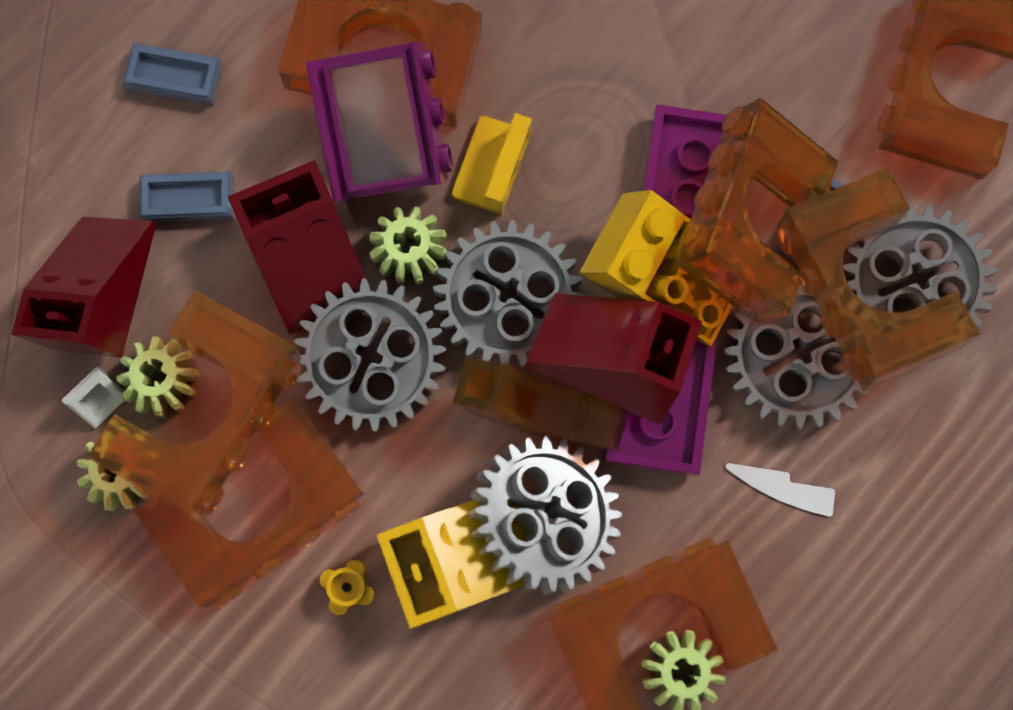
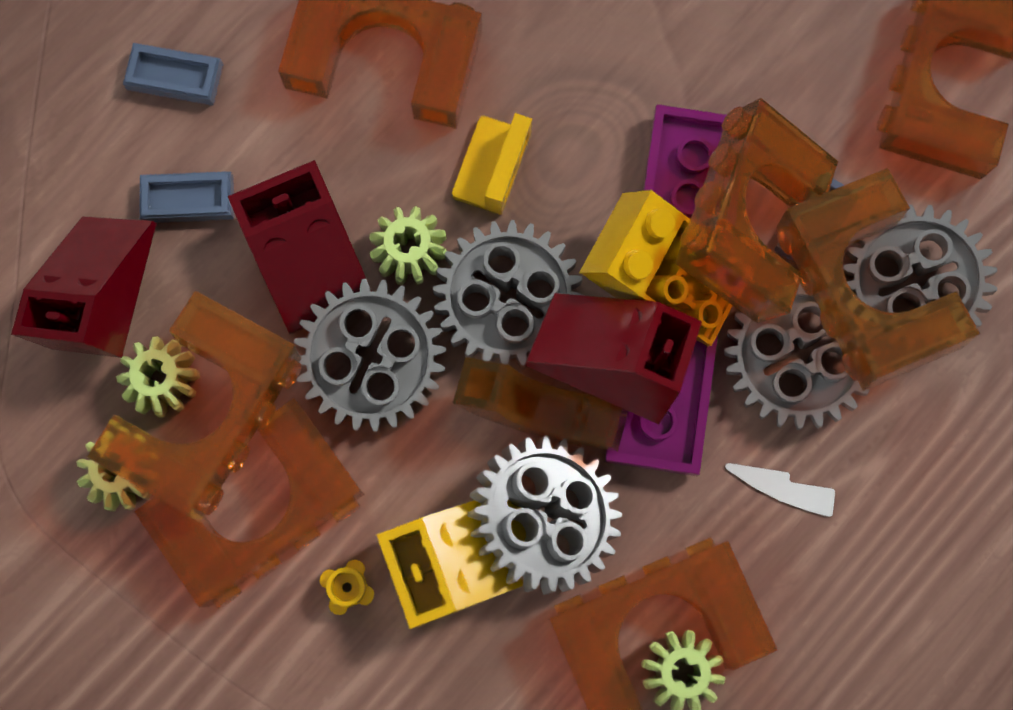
(95, 397): white slope -> none
(380, 120): window -> none

